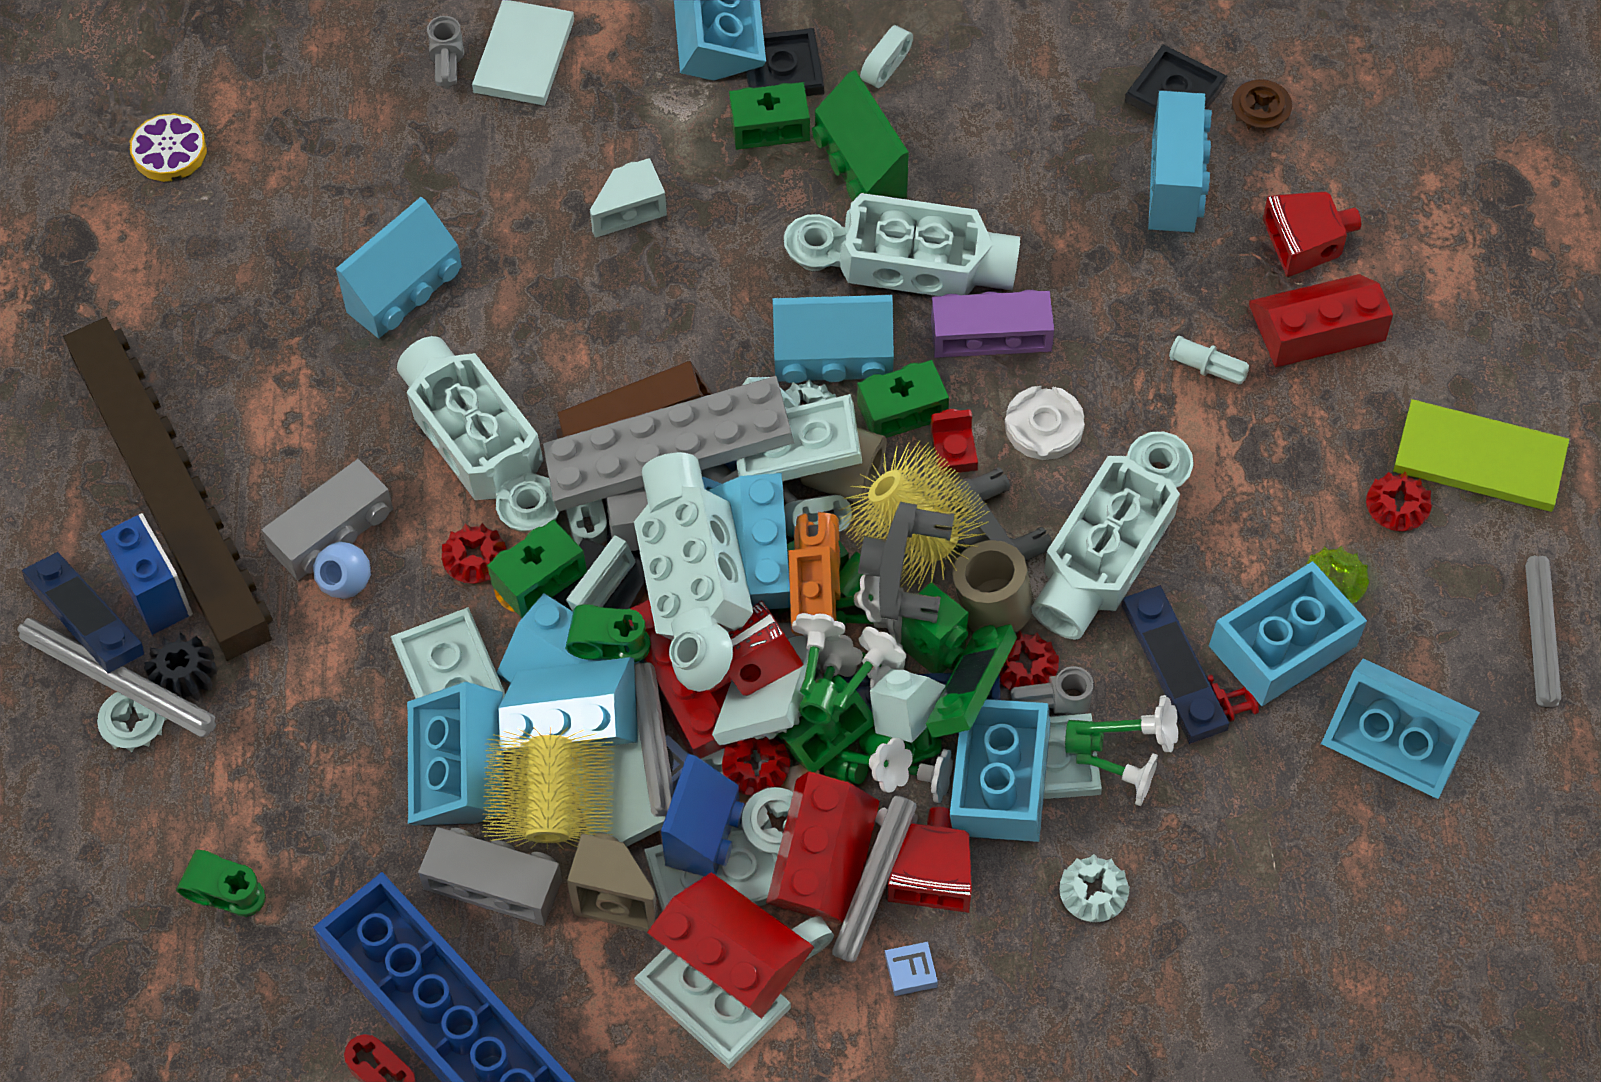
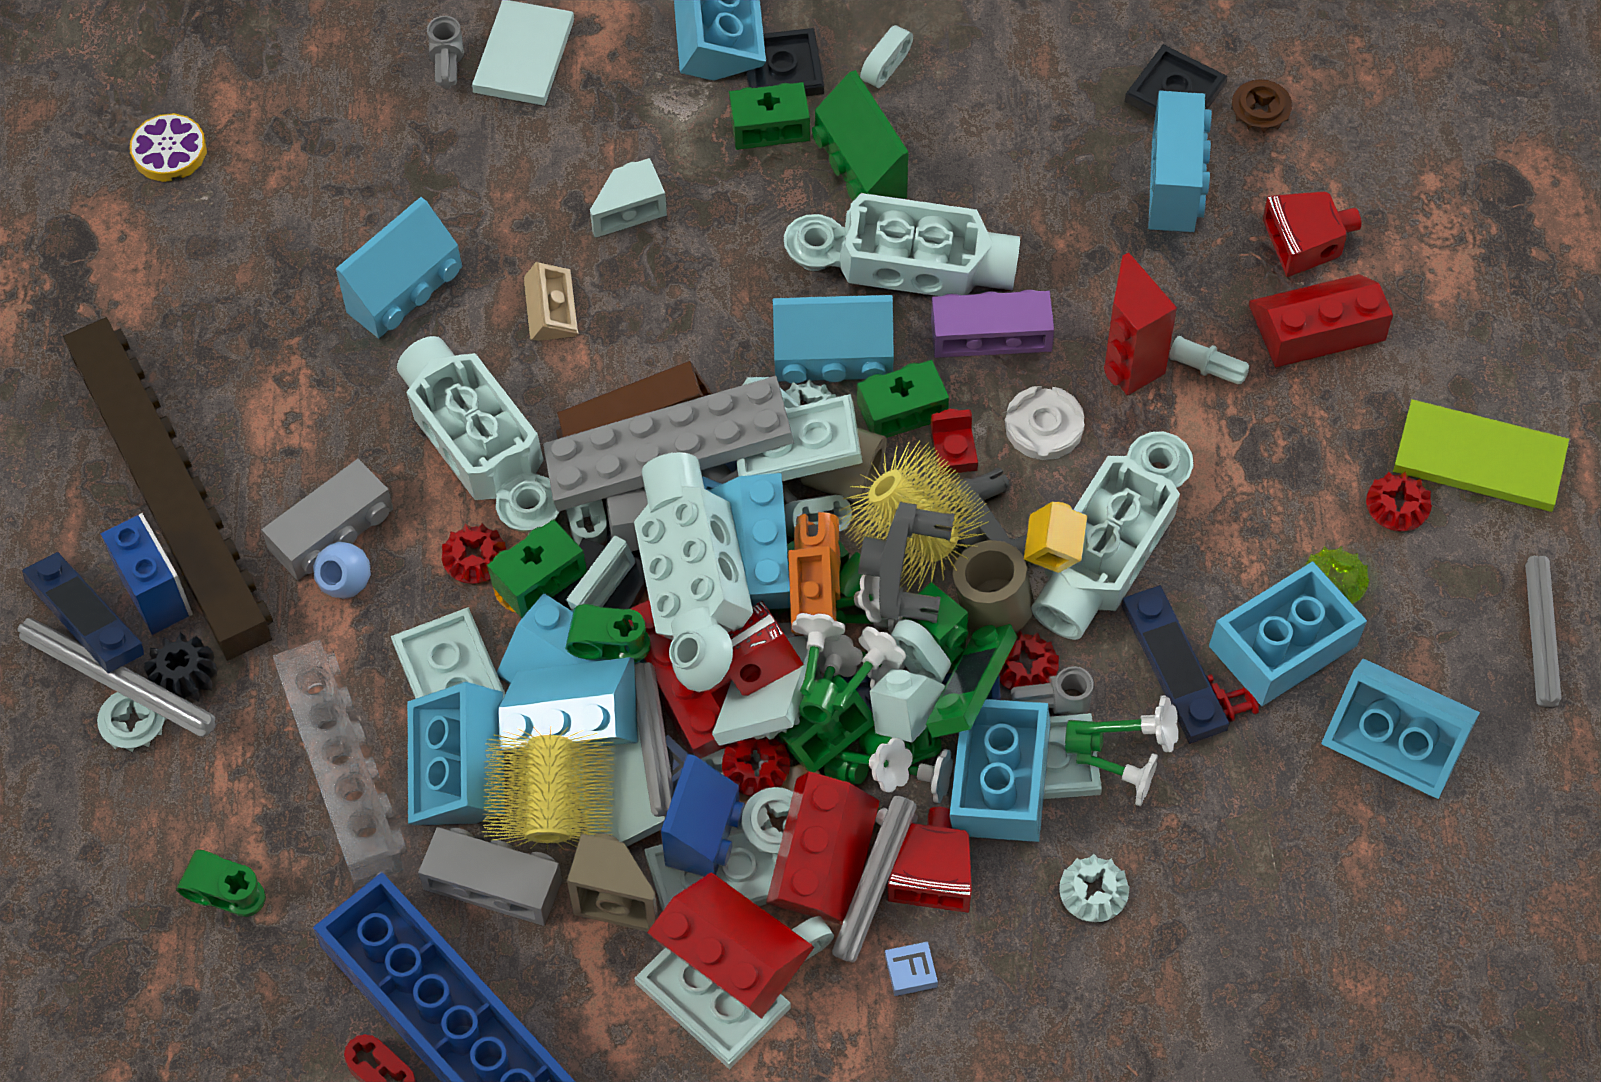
(365, 856): none -> clear brick
(550, 302): none -> tan slope
(921, 650): none -> light aqua beam
(1055, 537): none -> yellow brick
(1138, 329): none -> red slope

